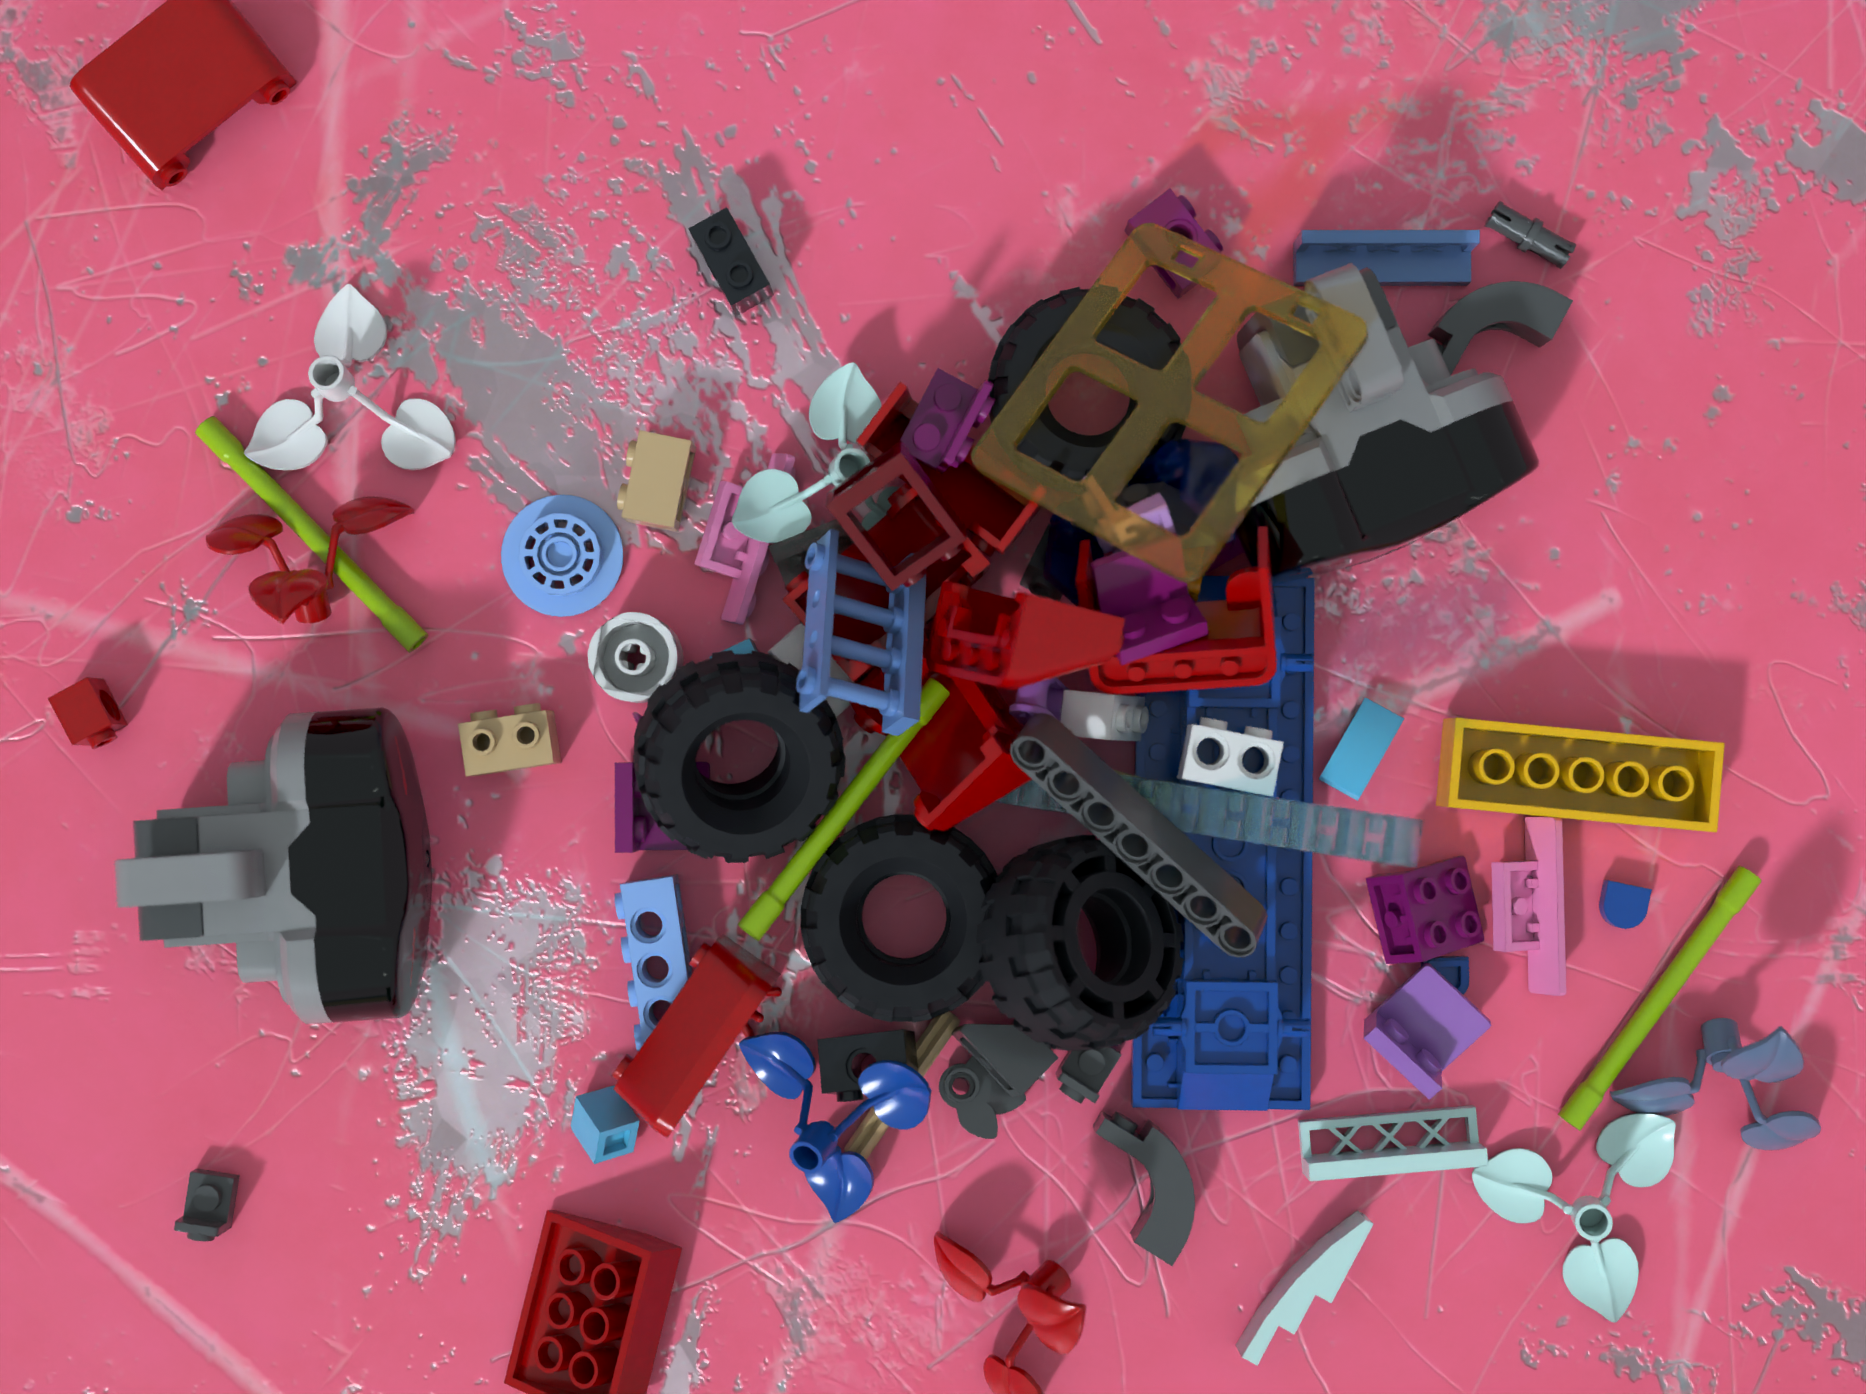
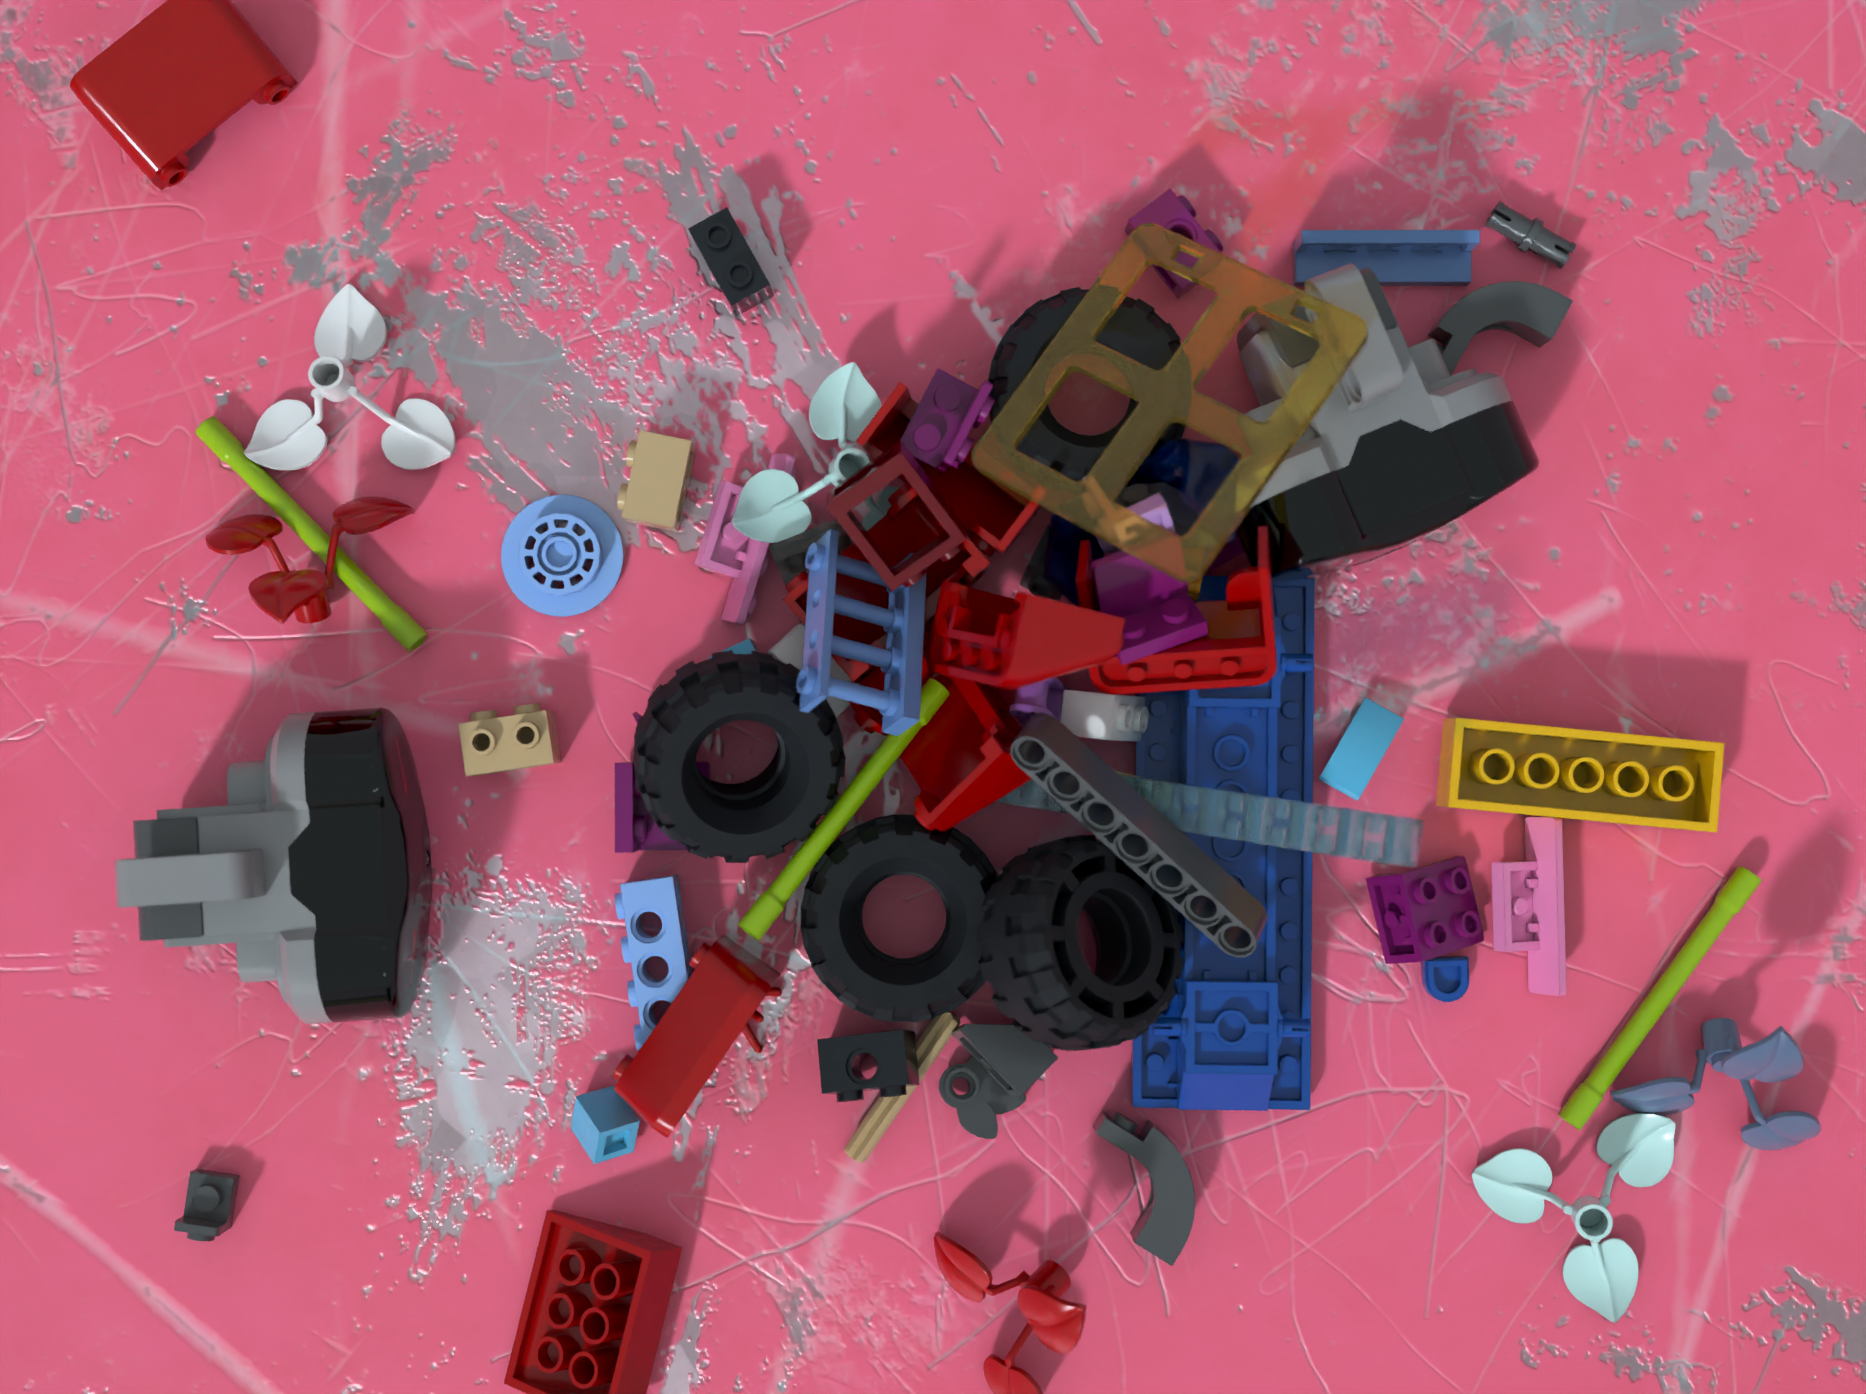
(88, 712): red brick -> none
(622, 636): white brick -> none
(837, 1177): blue plant -> none
(1086, 1071): dark grey bracket -> none
(1228, 768): white brick -> none
(1315, 1273): light aqua slope -> none
(1391, 1160): light aqua fence -> none
(1424, 1028): medium lavender bracket -> none
(1623, 904): blue tile -> none

